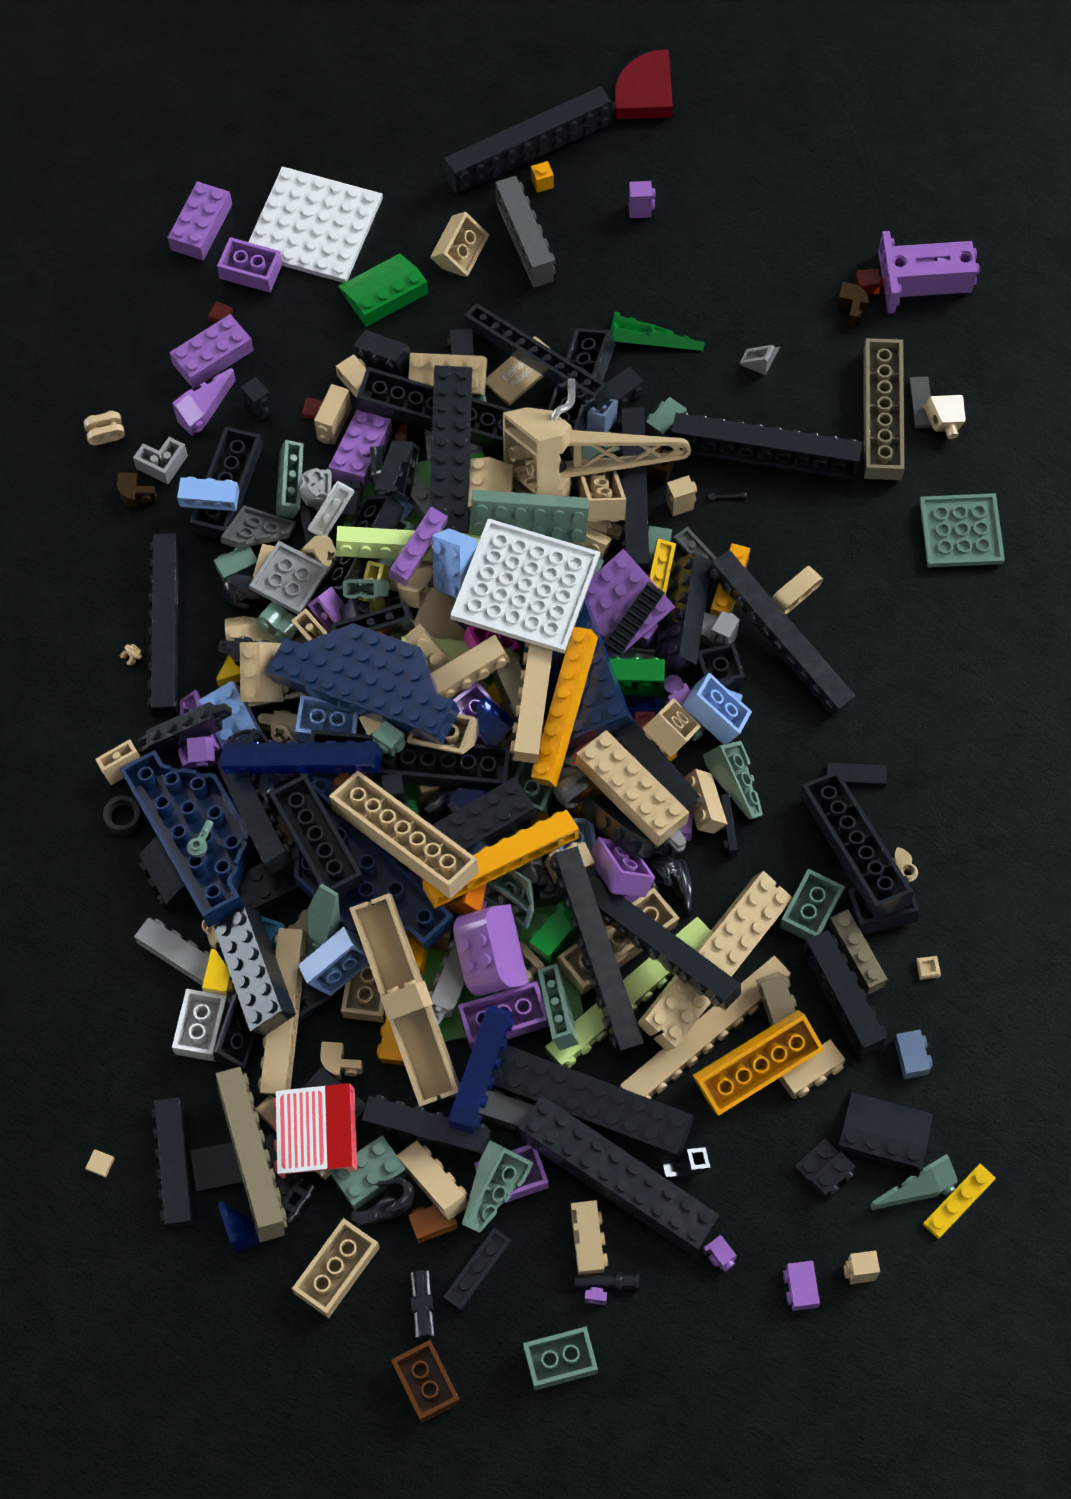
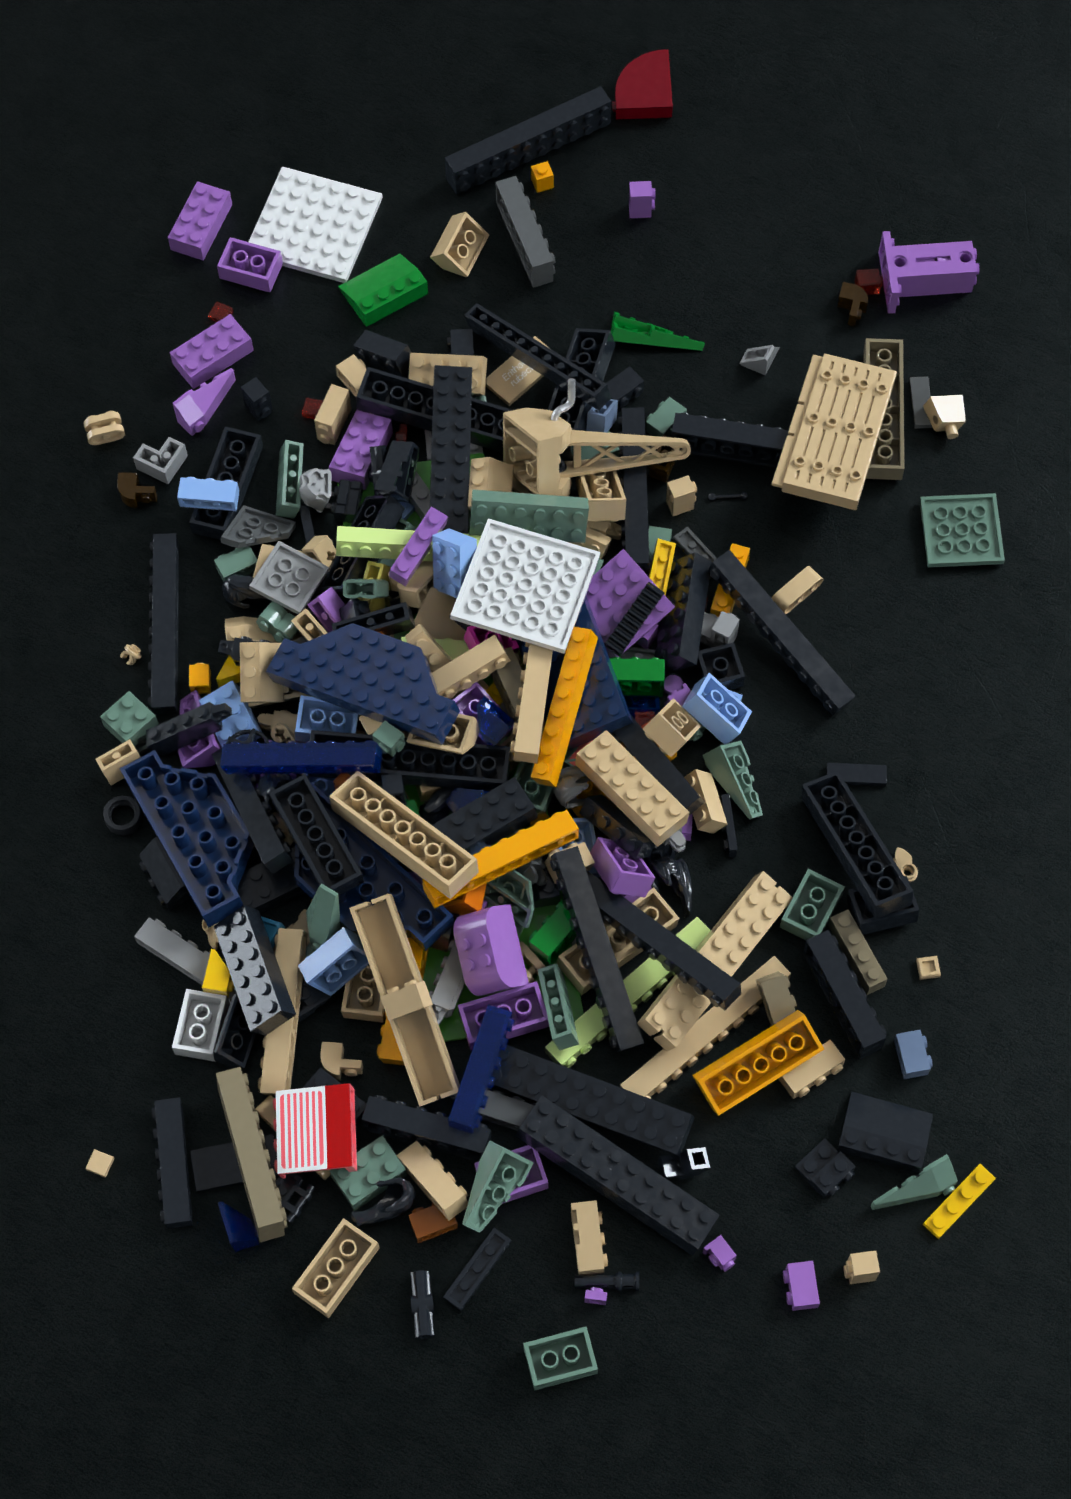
(128, 719): none -> sand green brick
(197, 846): sand green plate -> none
(200, 678): none -> light orange brick
(200, 750): medium lavender brick -> none
(331, 509): white plate -> none
(425, 1381): reddish brown brick -> none
(834, 430): none -> tan door

